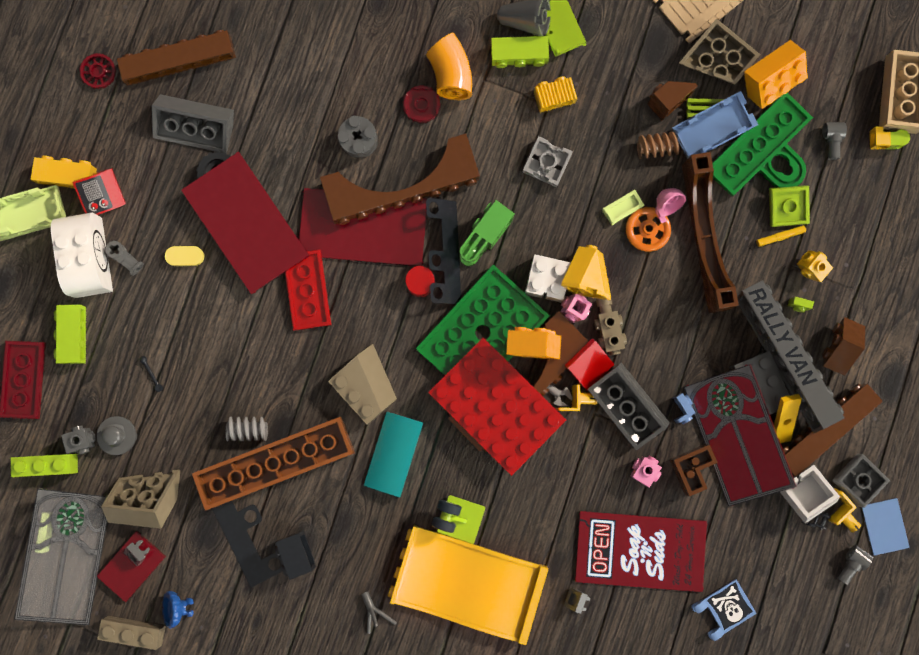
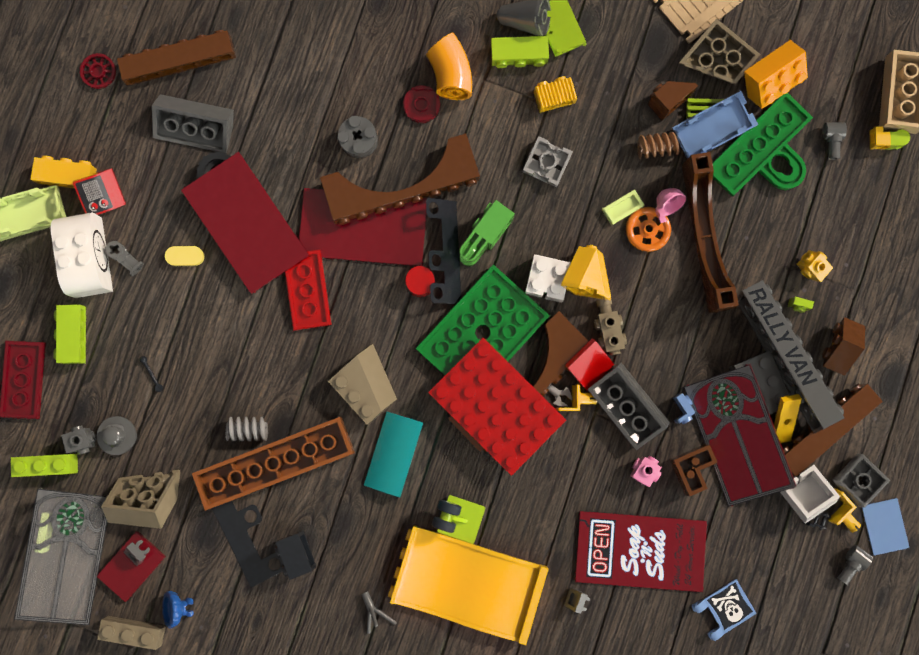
(533, 343): light orange brick -> none
(580, 305): bright pink brick -> none
(781, 236): yellow piece -> none
(789, 206): lime tile -> none

